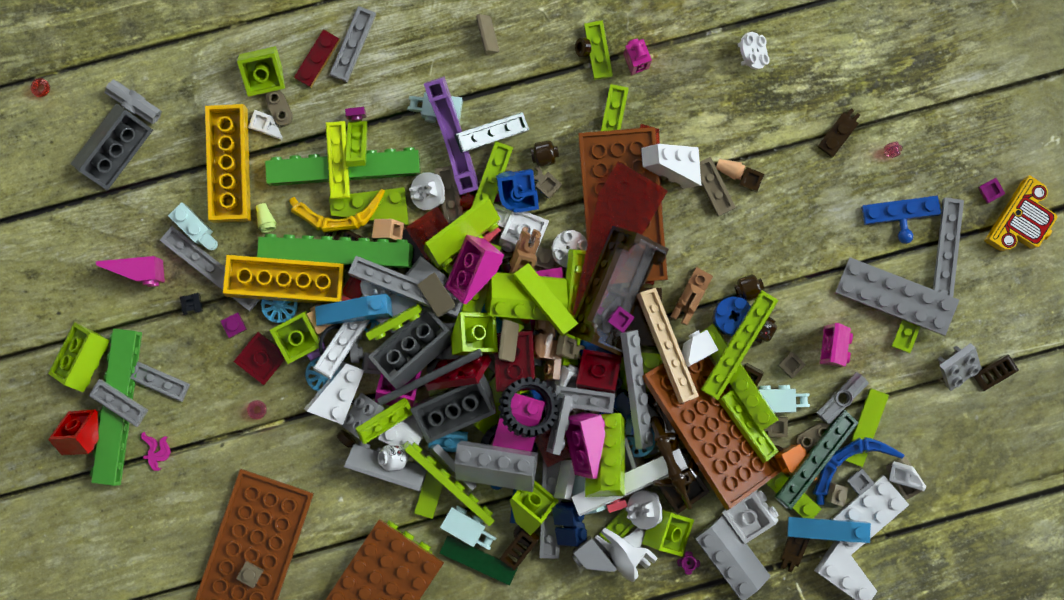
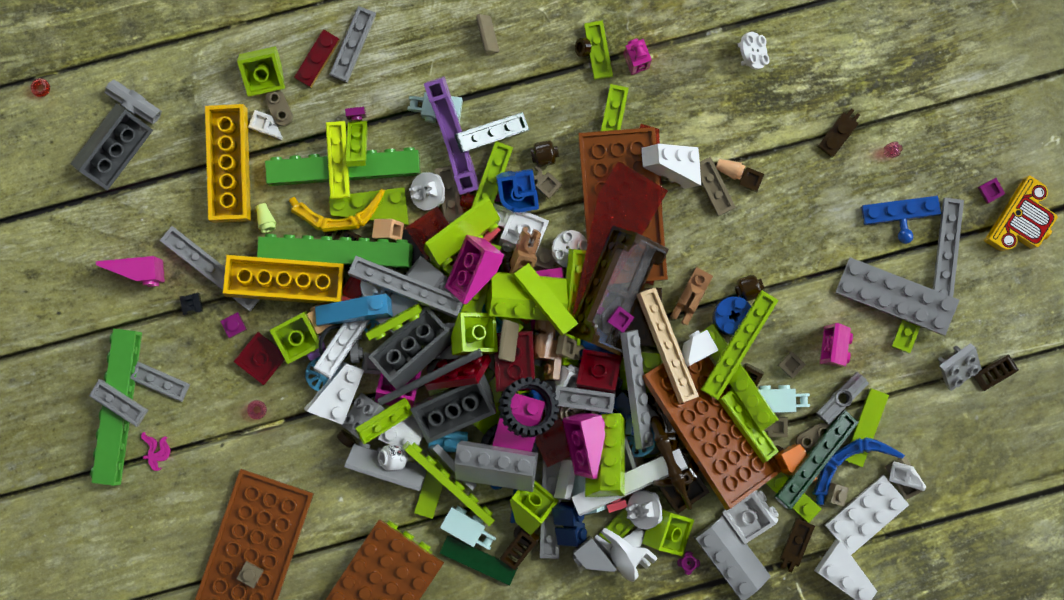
(76, 433): red slope -> none
(79, 357): lime slope -> none
(193, 226): light aqua brick -> none
(278, 307): medium azure wheel -> none
(436, 295): dark tan slope -> none
(556, 439): light grey plate -> none
(767, 331): dark brown head -> none
(829, 529): dark azure slope -> none
(860, 482): light grey plate -> none

